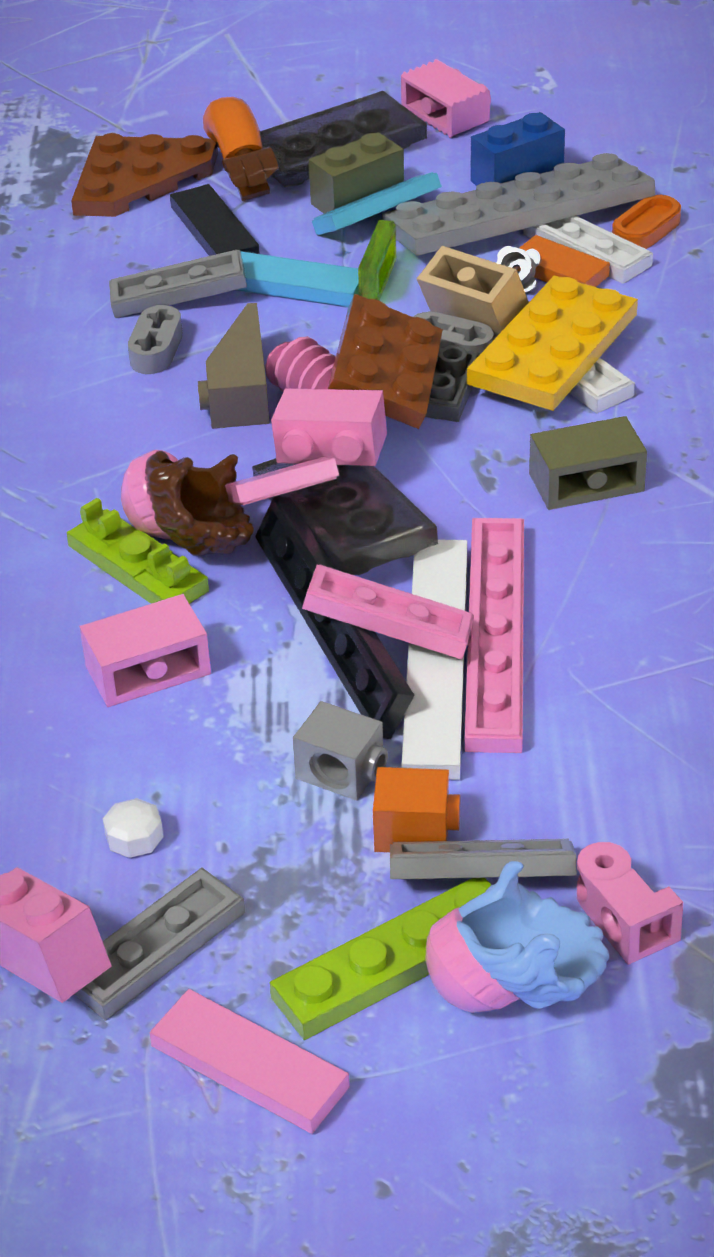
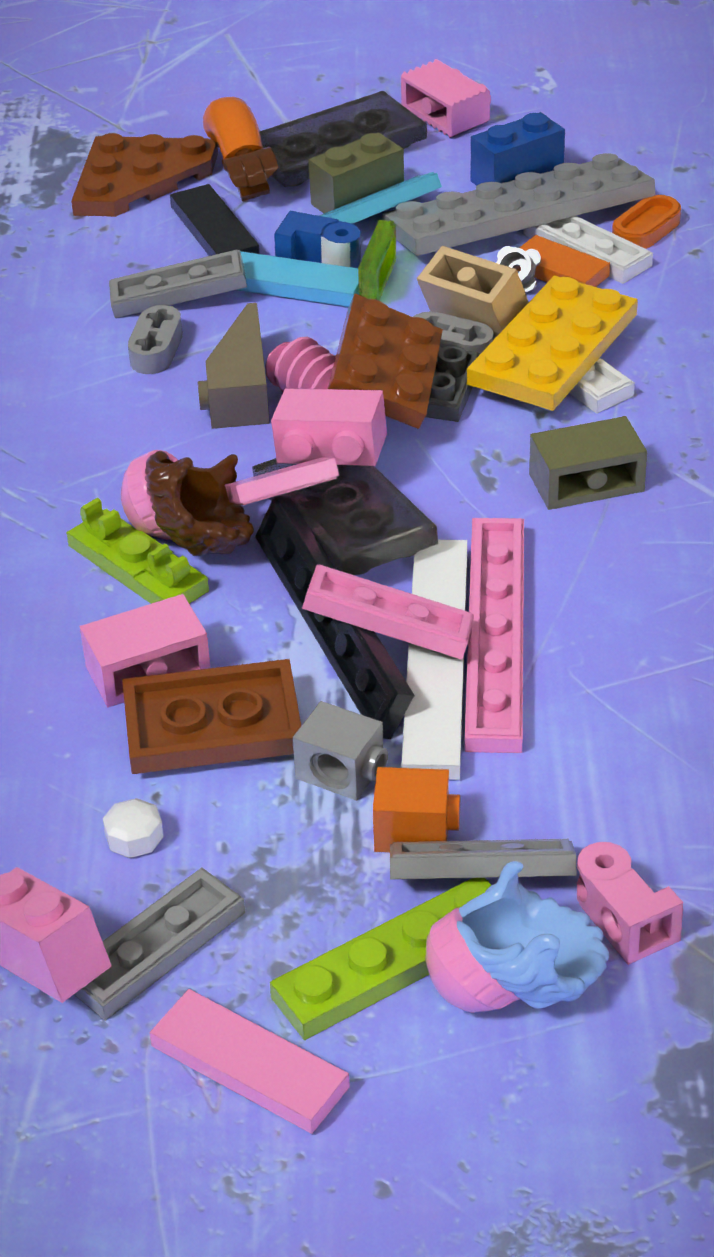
(210, 716): none -> dark orange plate
(318, 240): none -> blue leg

